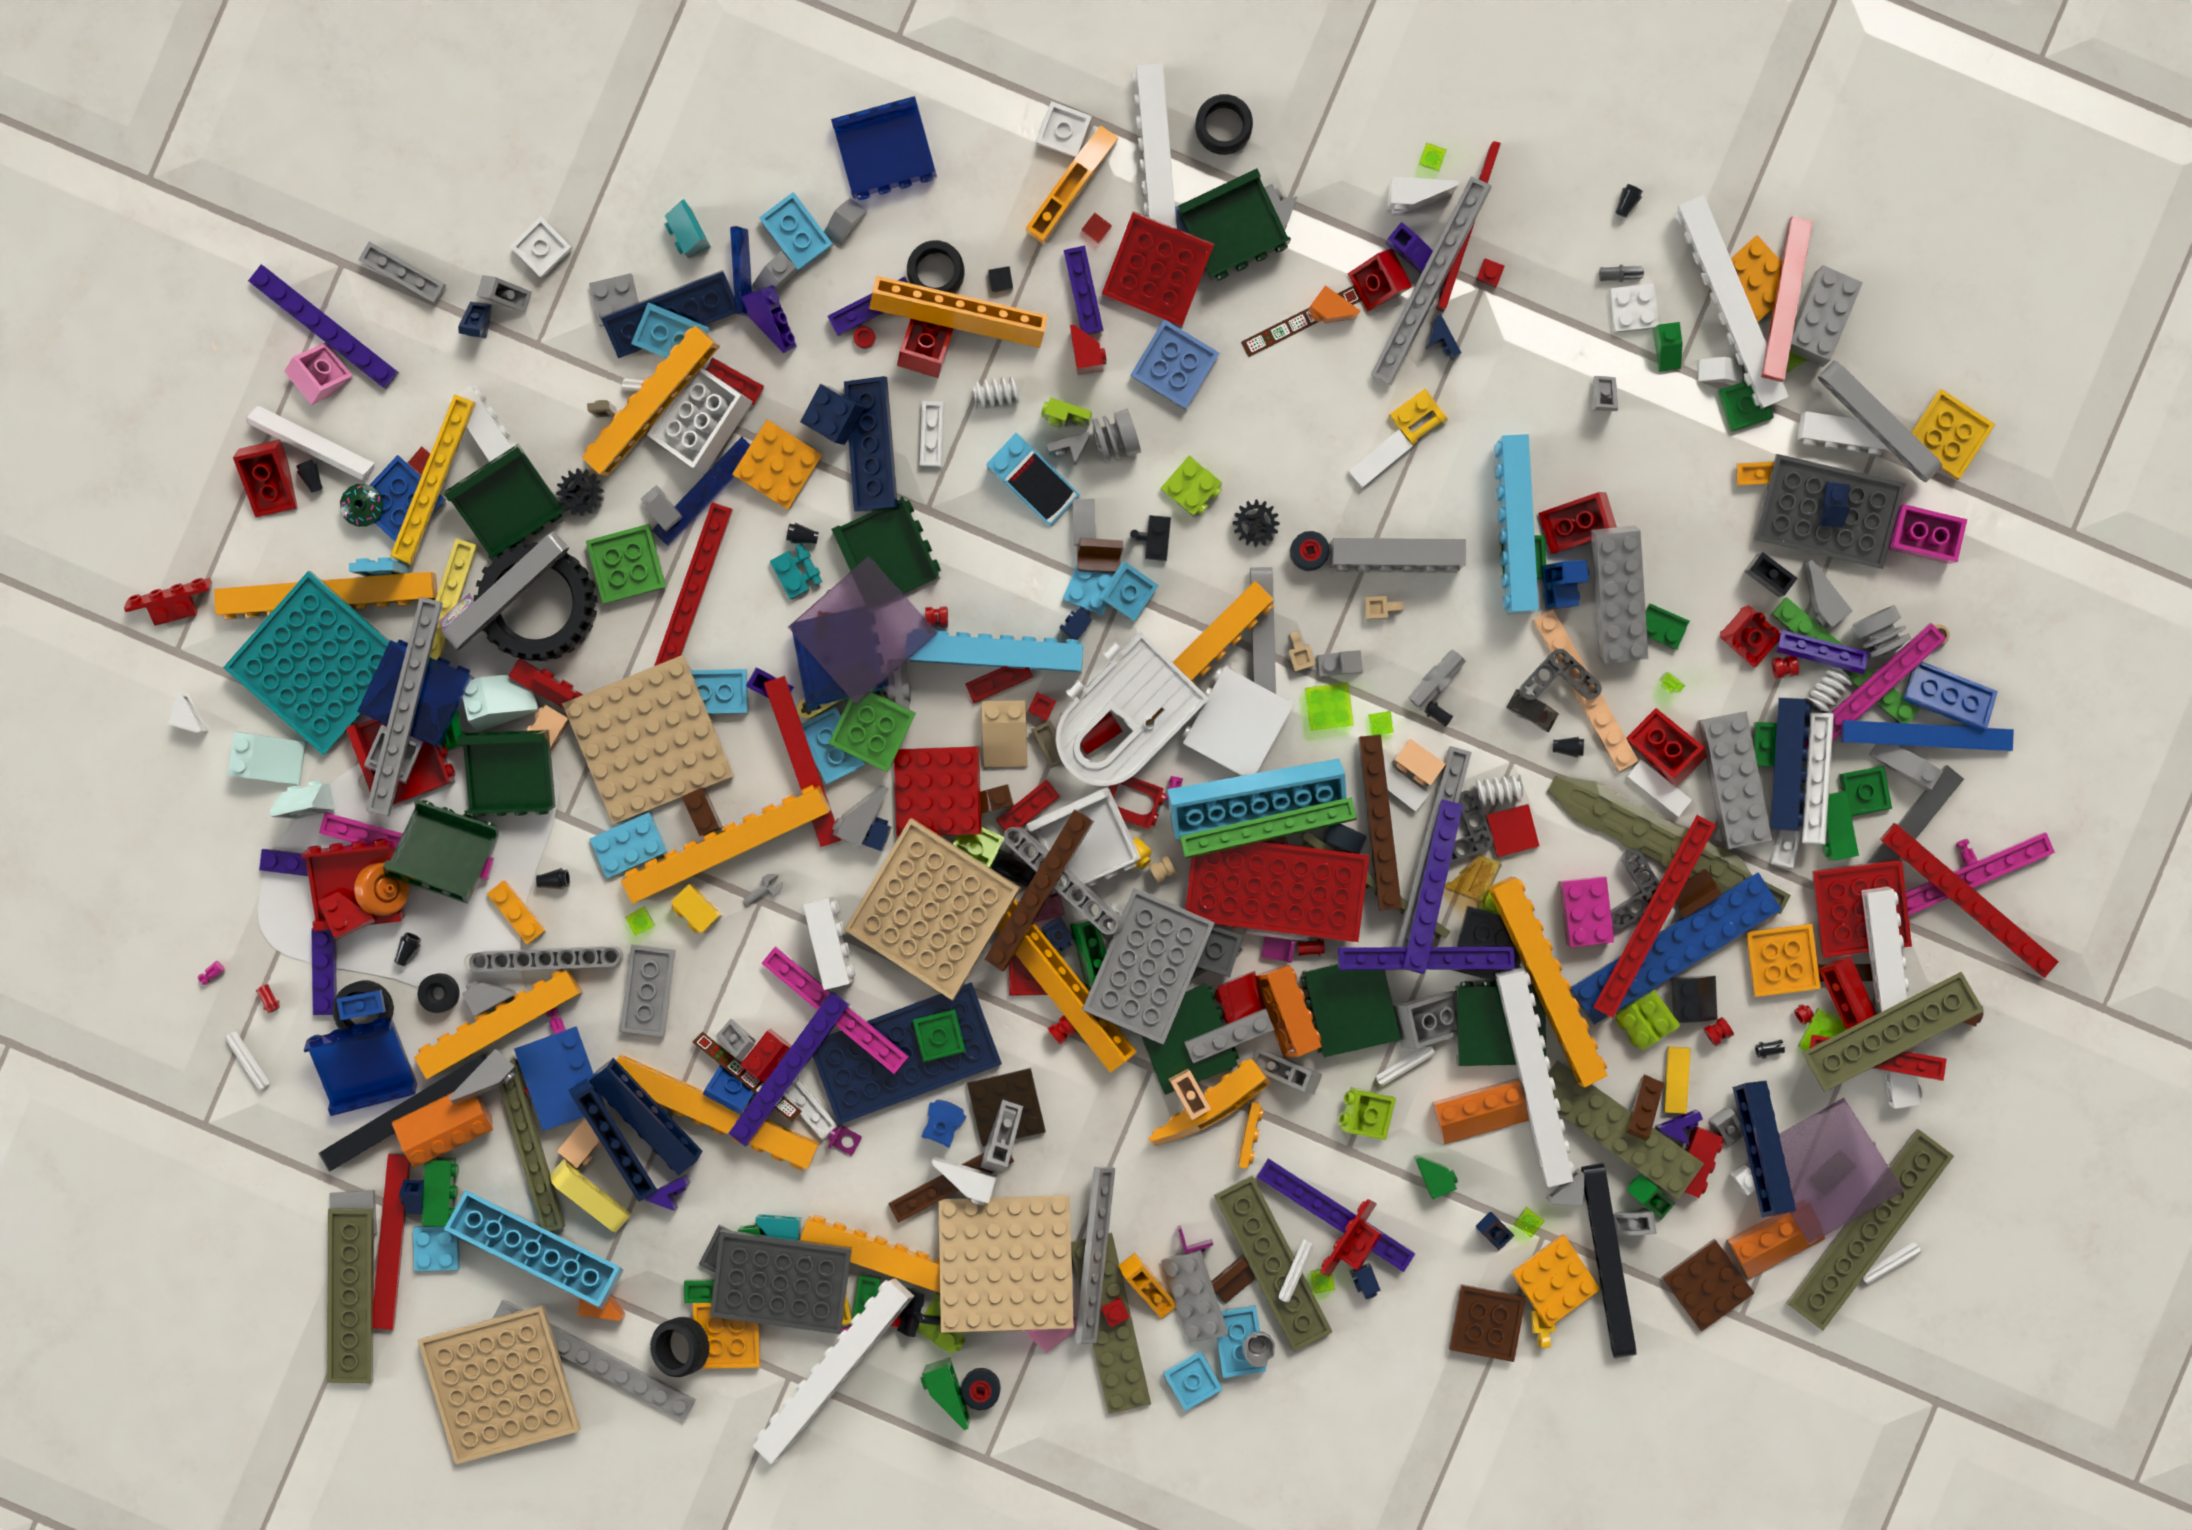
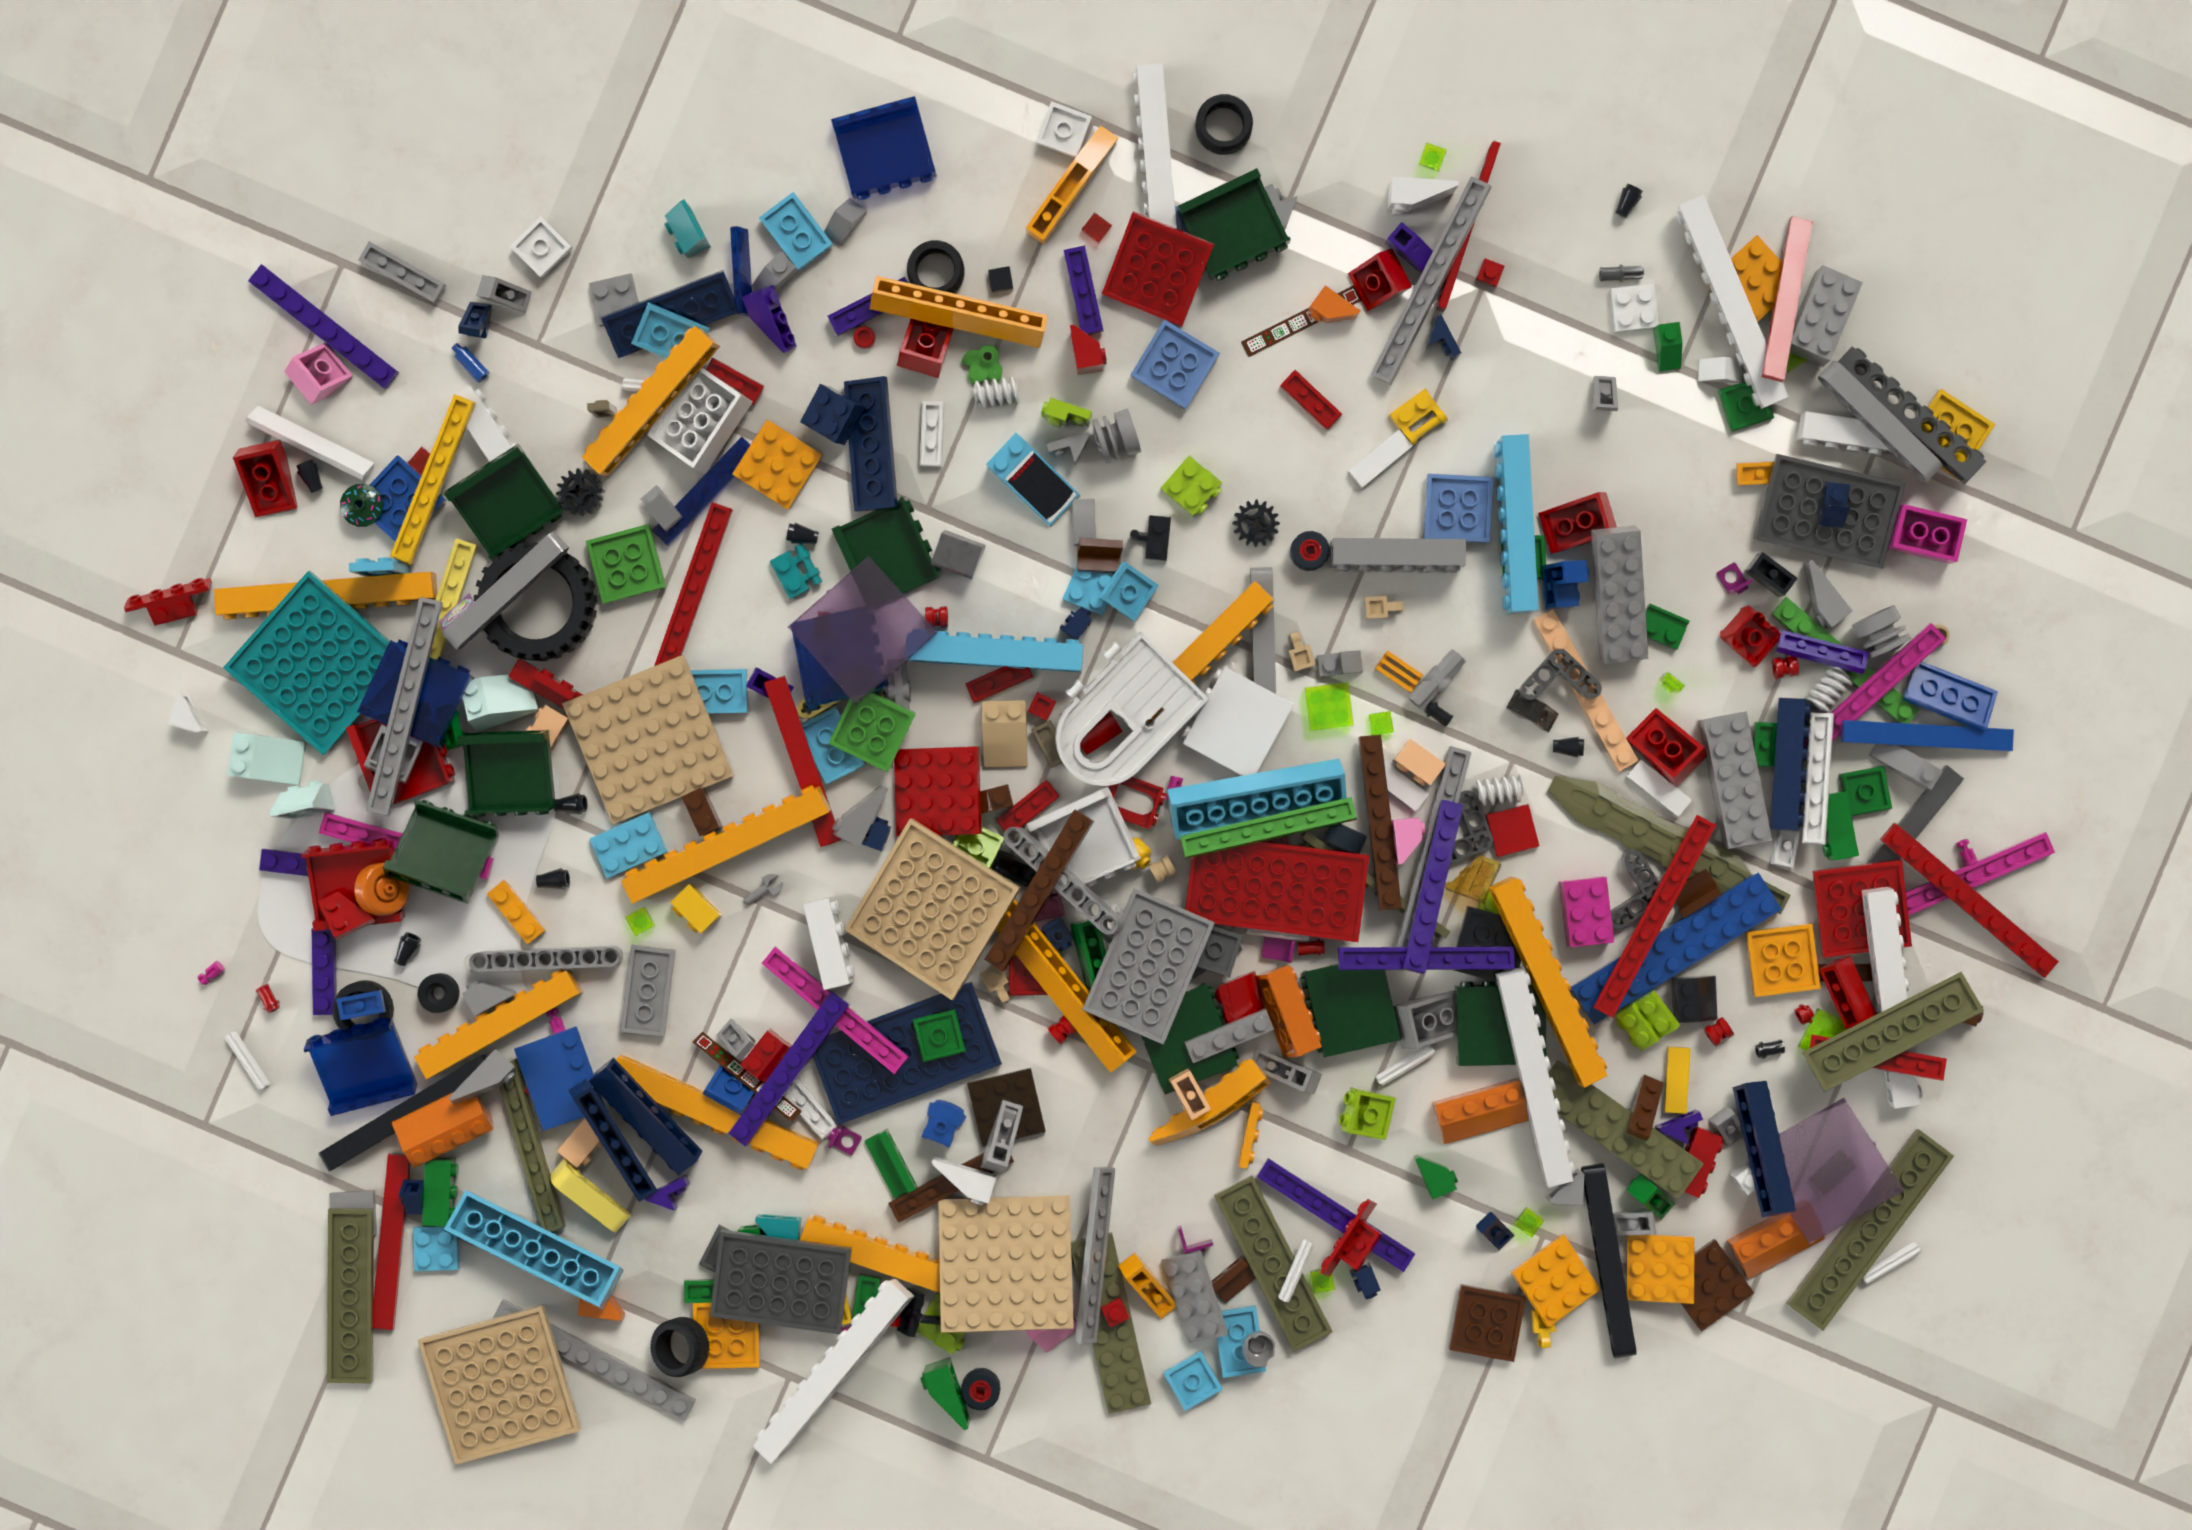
(470, 363): none -> blue cylinder
(572, 804): none -> black cone
(891, 1163): none -> green panel
(957, 554): none -> flat silver slope
(982, 368): none -> bright green plate
(995, 980): none -> tan plate
(1311, 399): none -> red tile
(1407, 836): none -> bright pink slope
(1414, 681): none -> light orange tile
(1458, 507): none -> medium blue plate
(1661, 1268): none -> light orange plate
(1739, 585): none -> magenta bracket
(1923, 415): none -> dark grey brick

